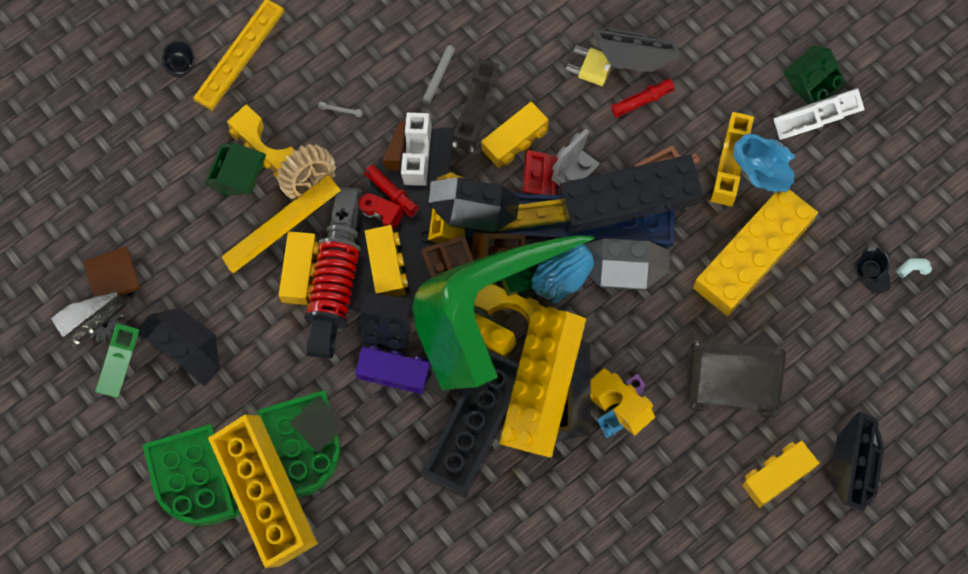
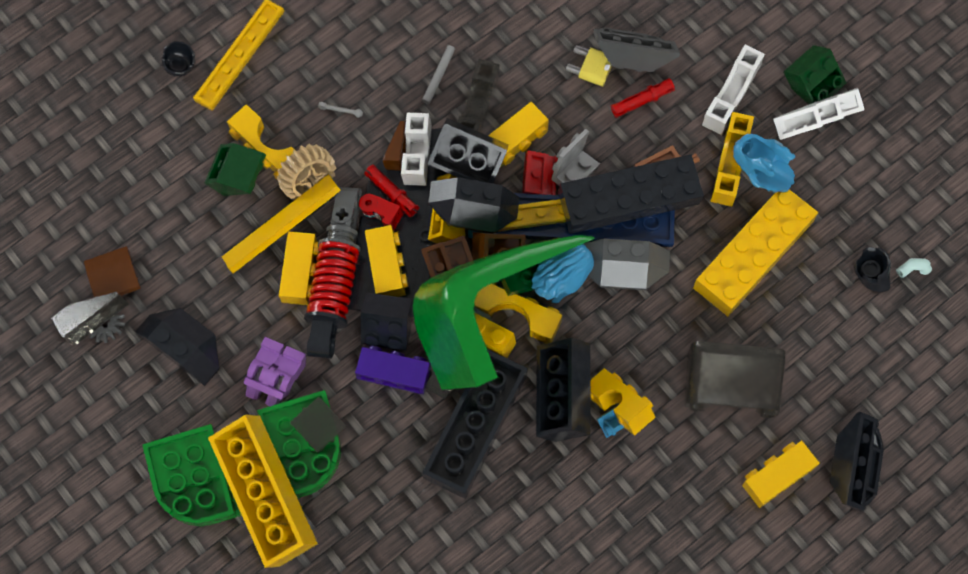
(117, 360): slope -> none
(277, 371): none -> medium lavender hips
(467, 153): none -> black brick
(542, 381): yellow brick -> none
(636, 379): medium lavender hose -> none
(732, 92): none -> white arch

